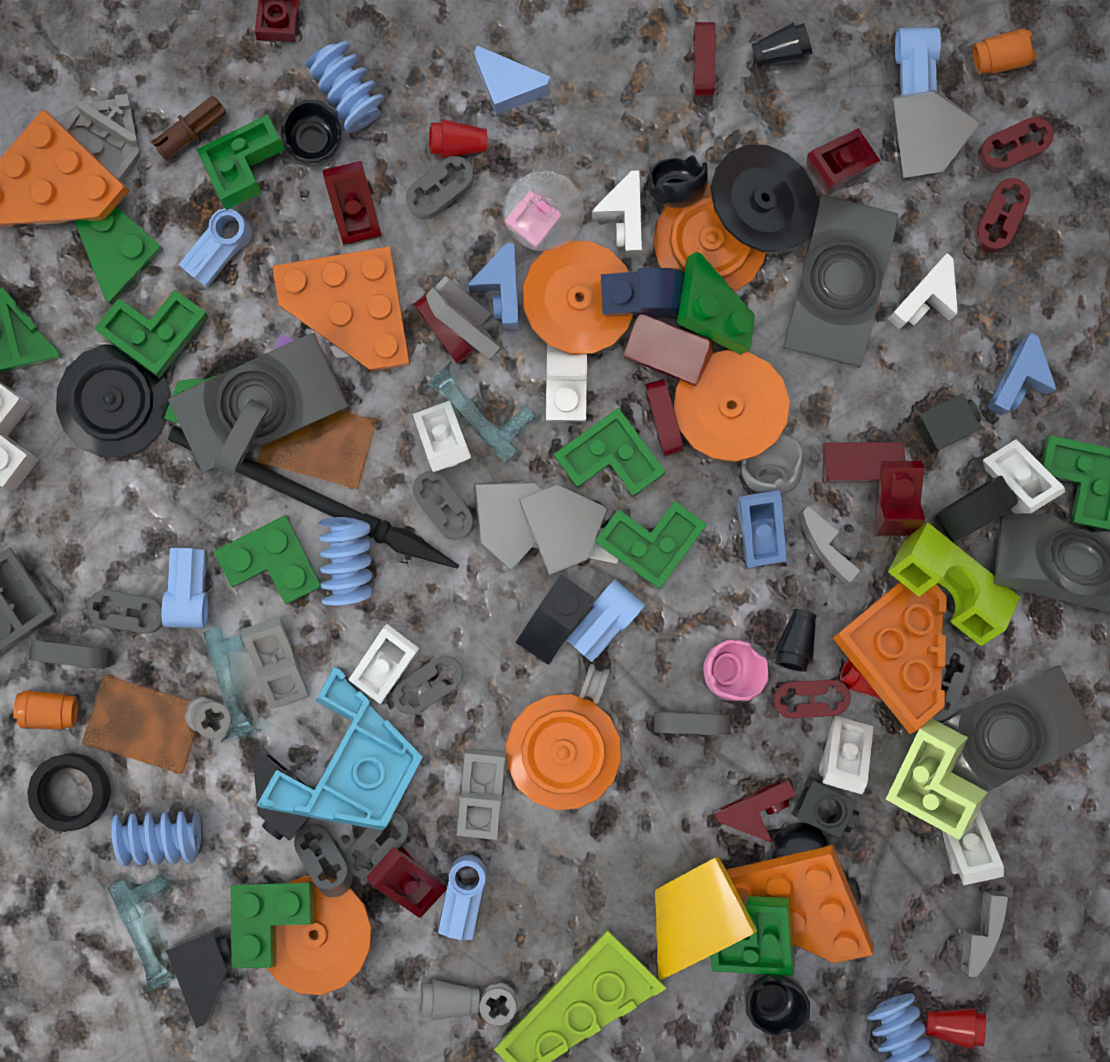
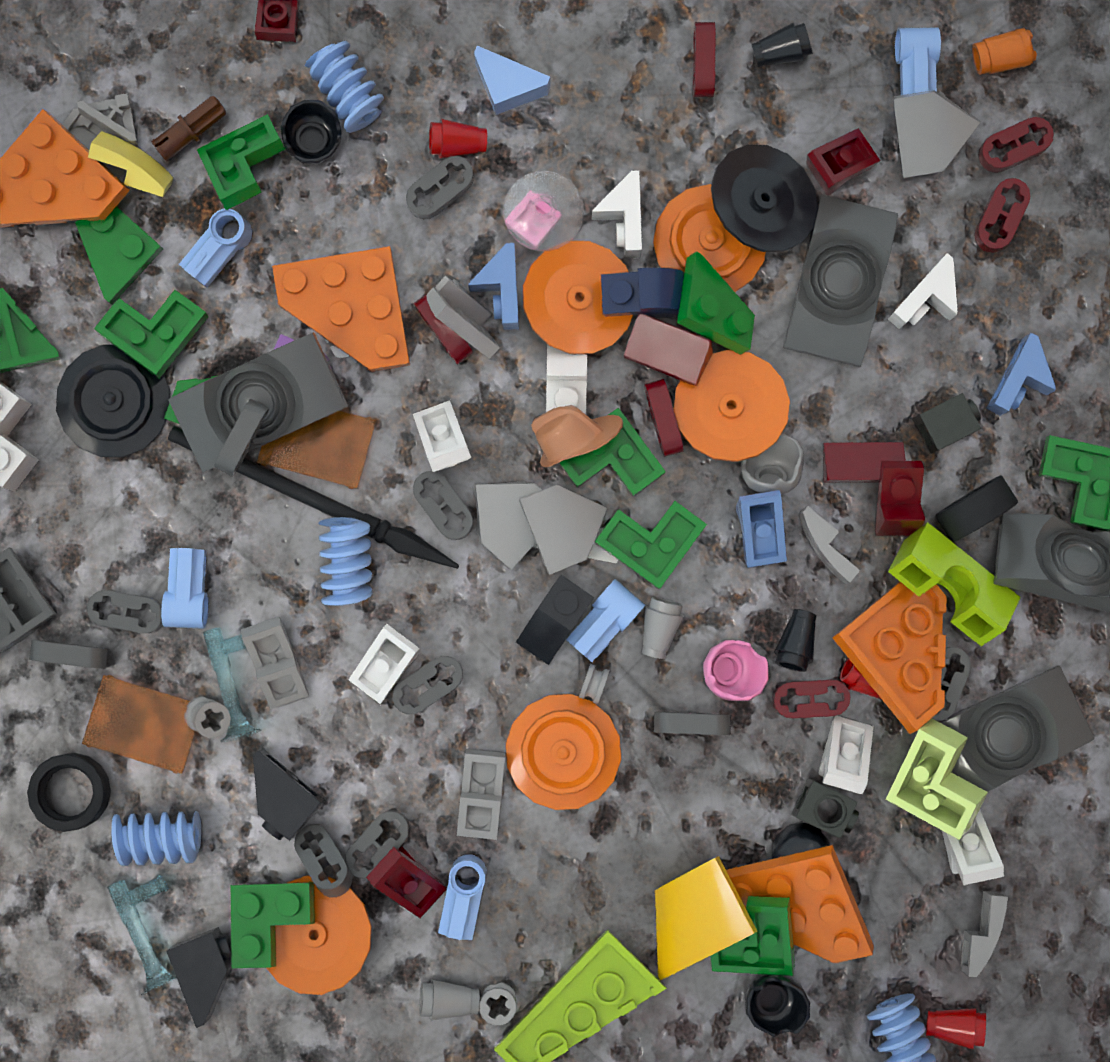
(45, 710): orange piece -> none
(142, 170): none -> light yellow slope
(271, 549): green plate -> none
(352, 202): dark red slope -> none
(364, 773): medium azure wing -> none
(496, 438): clear light blue piece -> none
(571, 433): none -> nougat piece
(660, 626): none -> light grey cone
(677, 181): black hair -> none
(744, 812): dark red slope -> none
(1025, 476): white slope -> none

